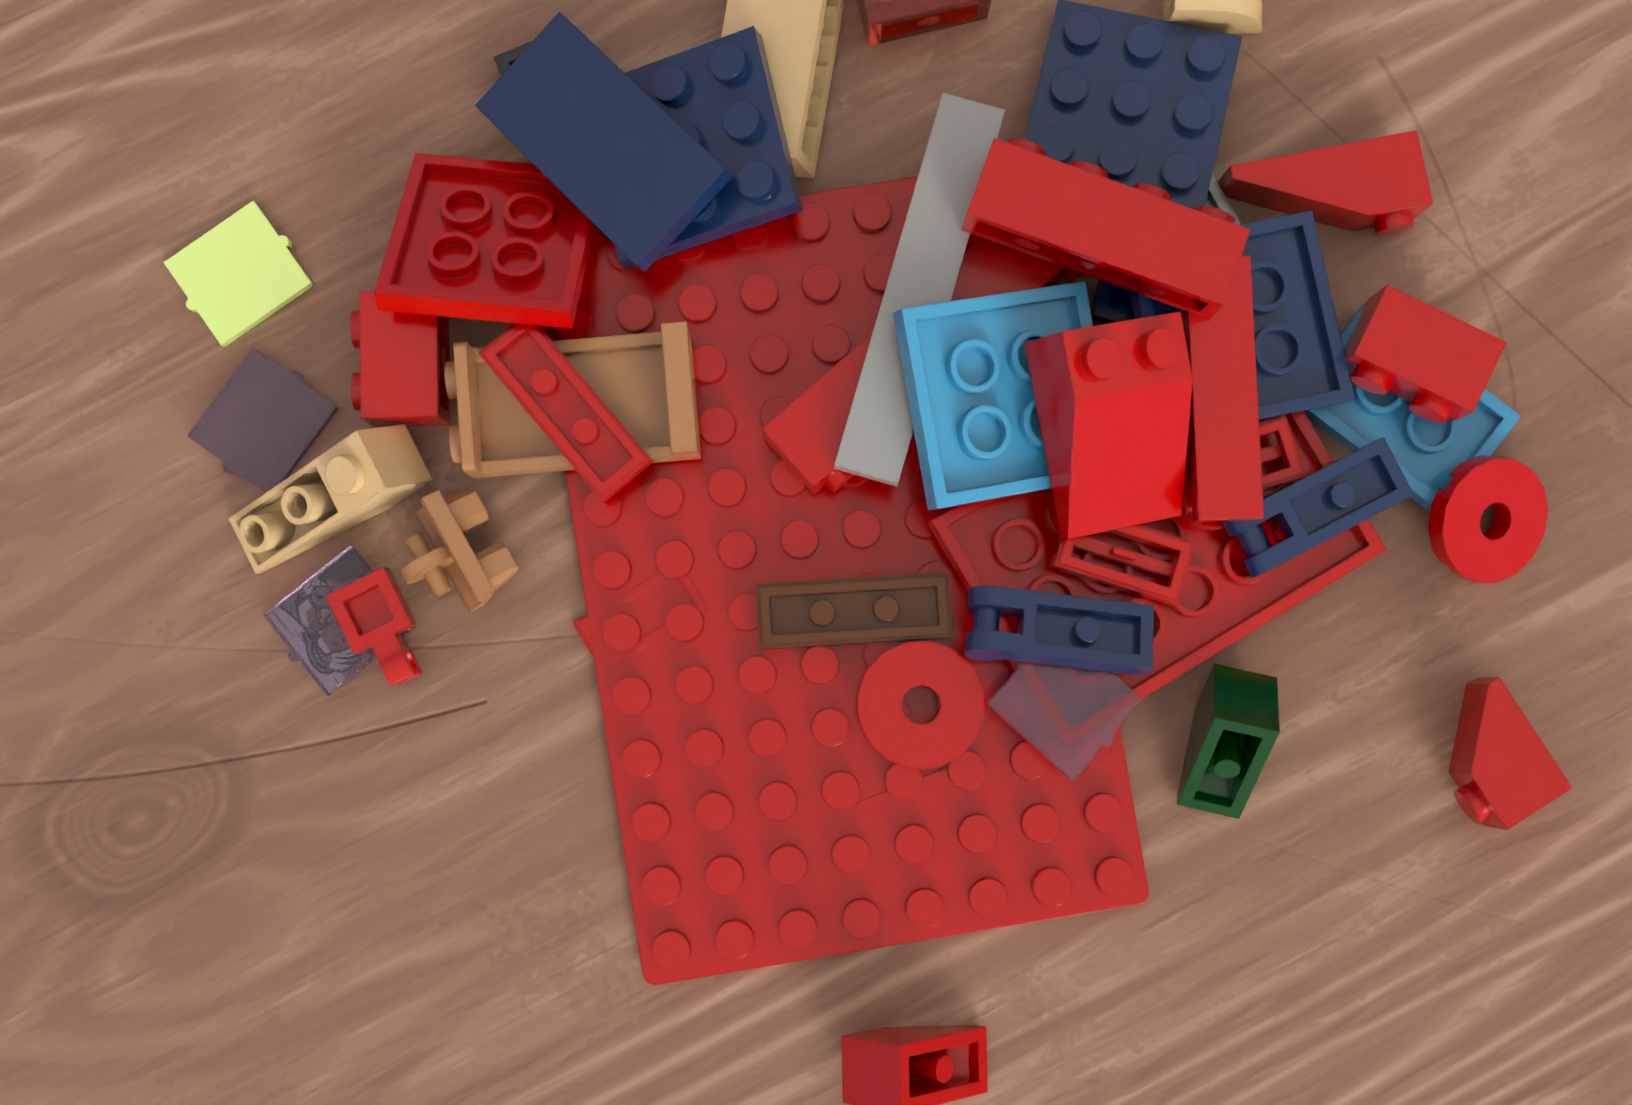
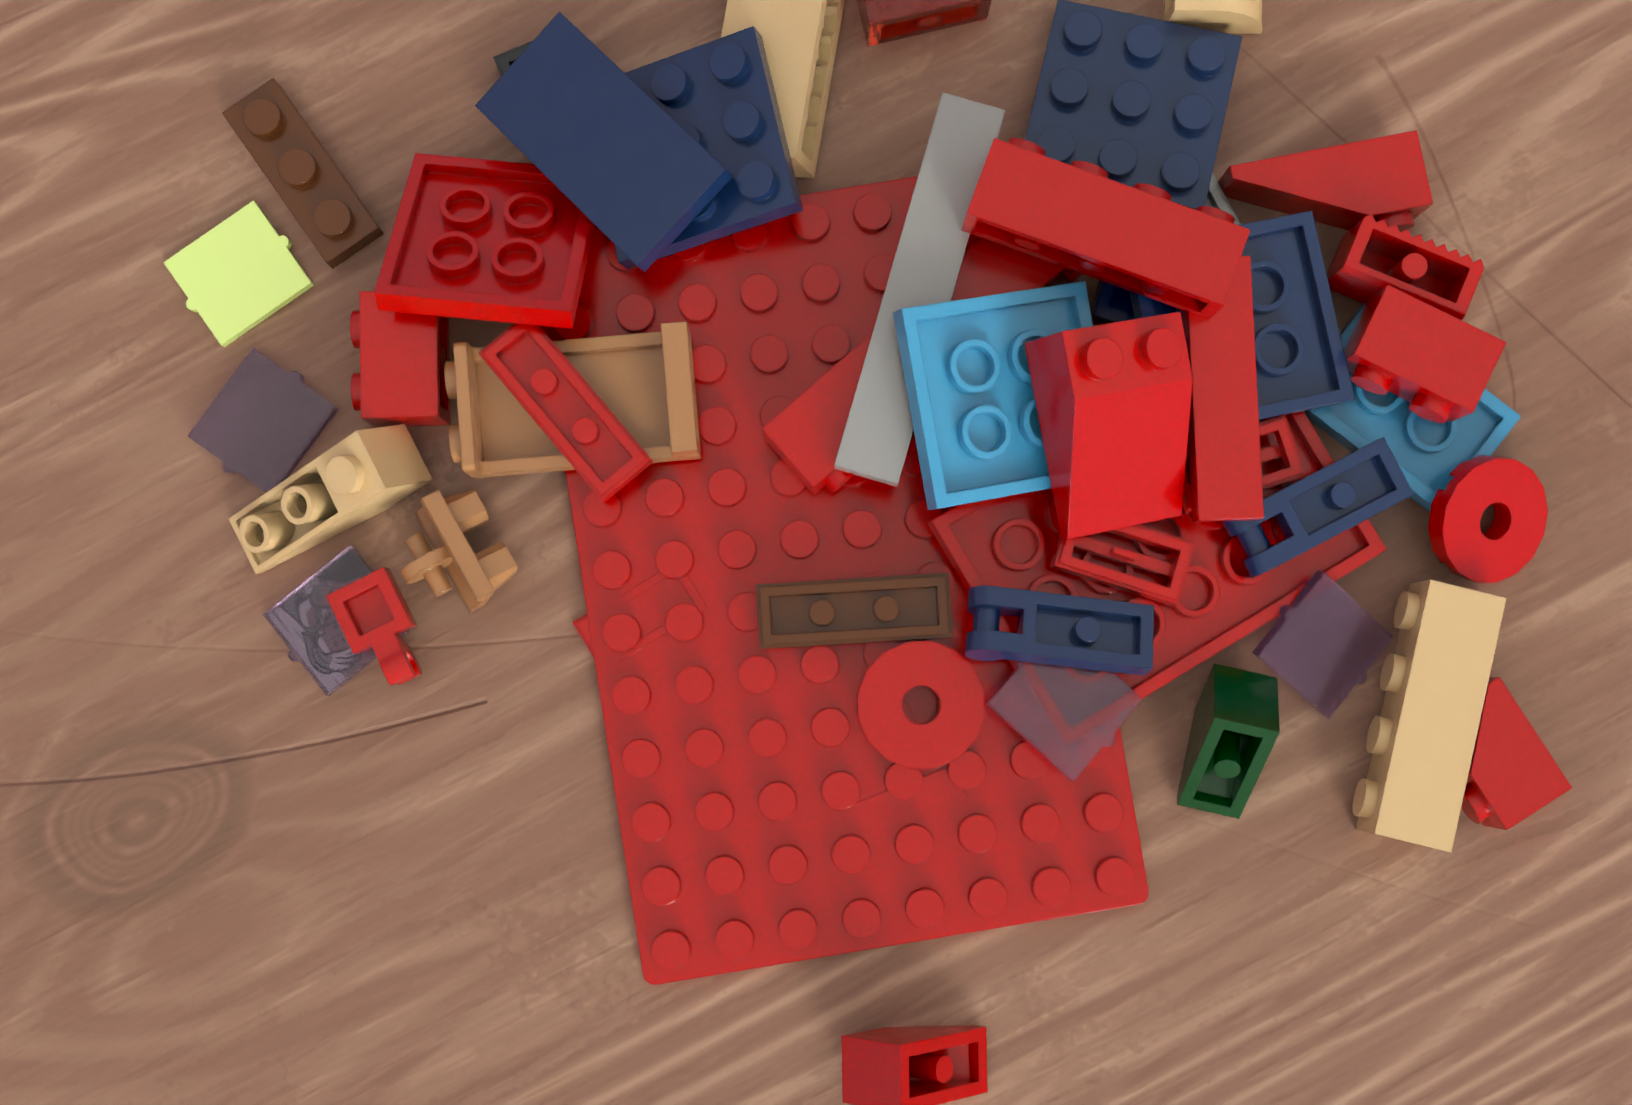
(302, 173): none -> reddish brown plate
(1323, 644): none -> clear purple piece
(1381, 256): none -> red brick
(1428, 713): none -> tan brick

